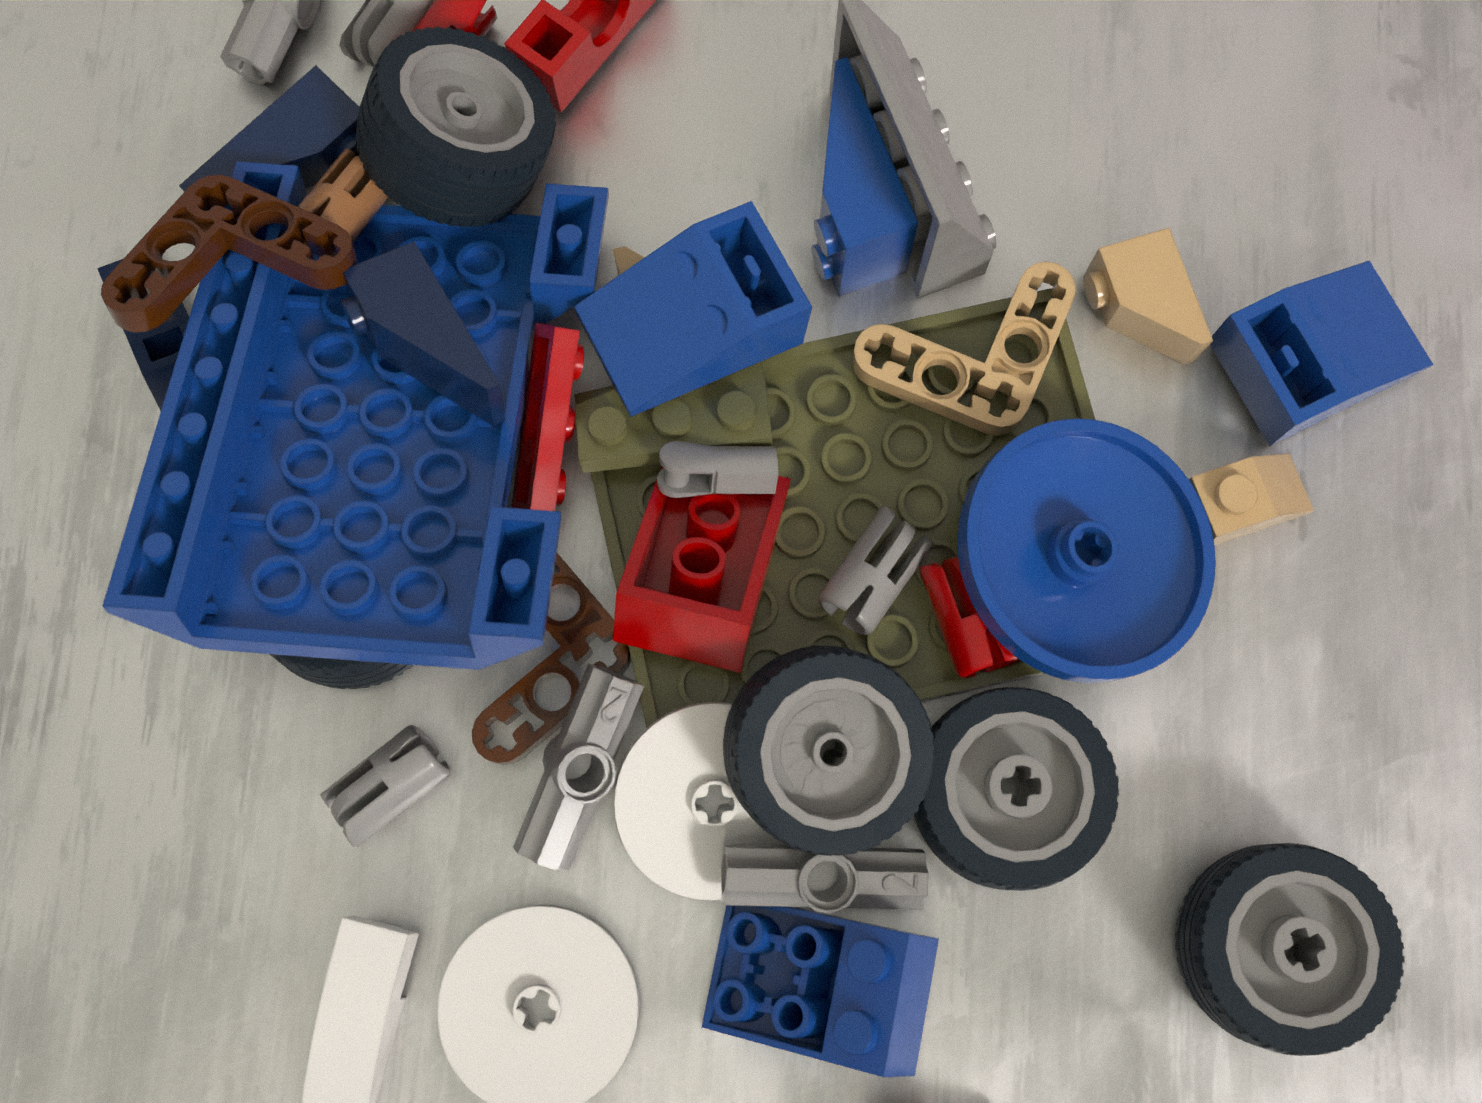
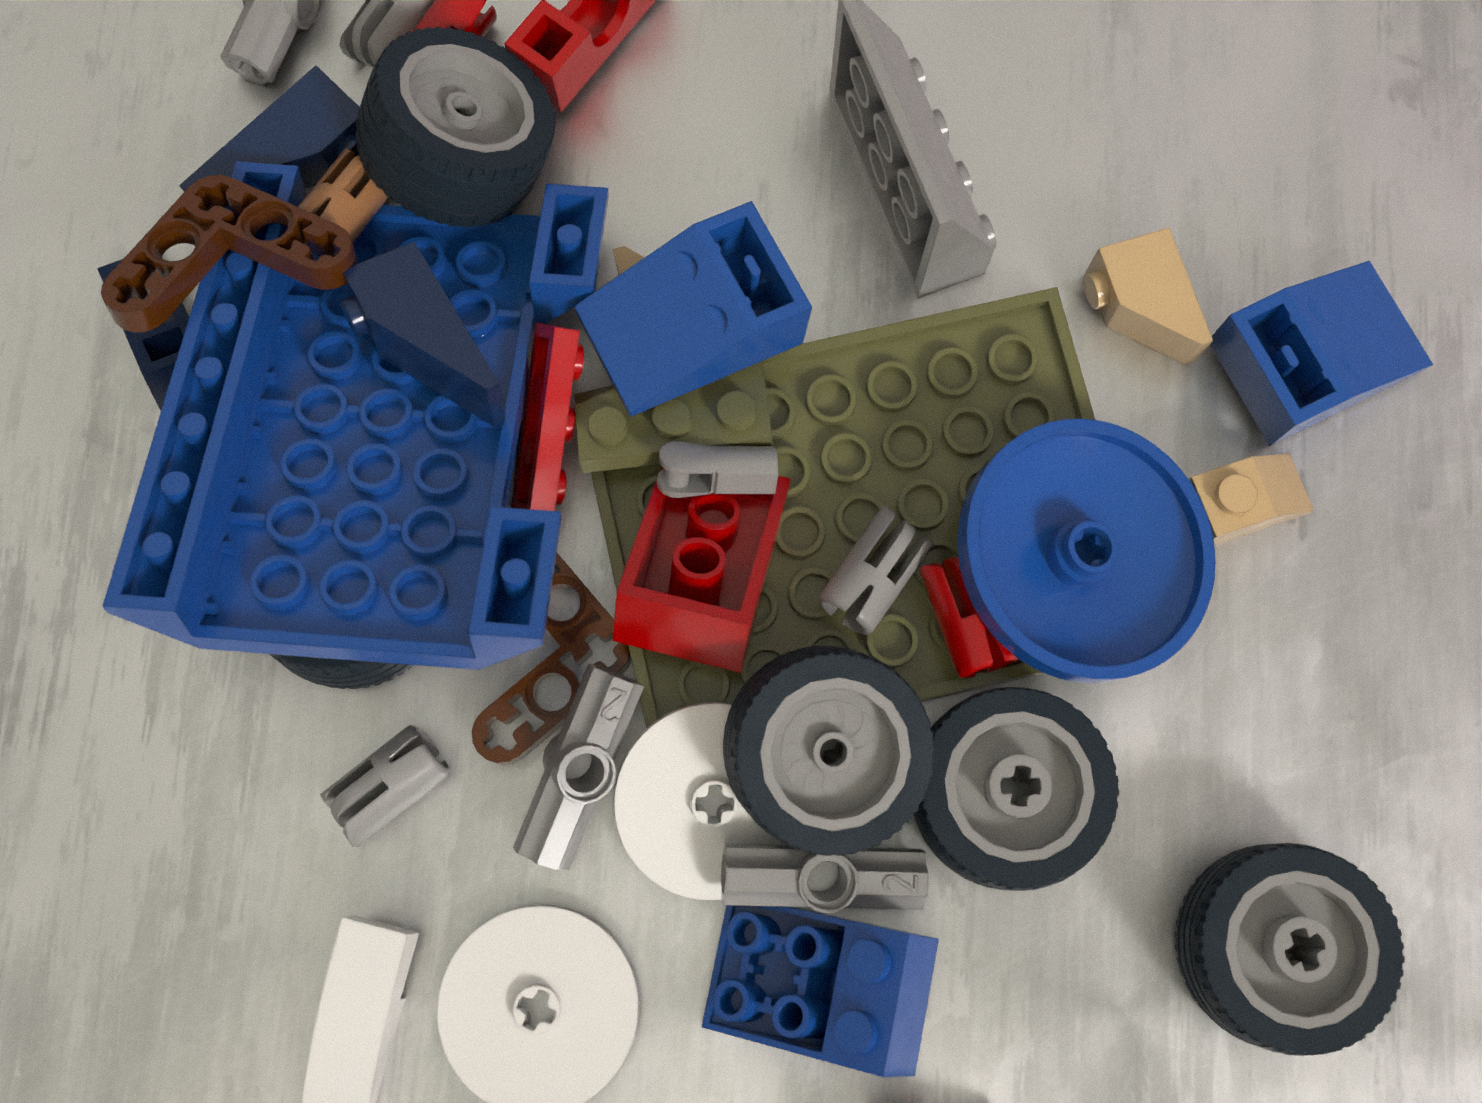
(864, 210): blue slope -> none
(994, 375): tan beam -> none

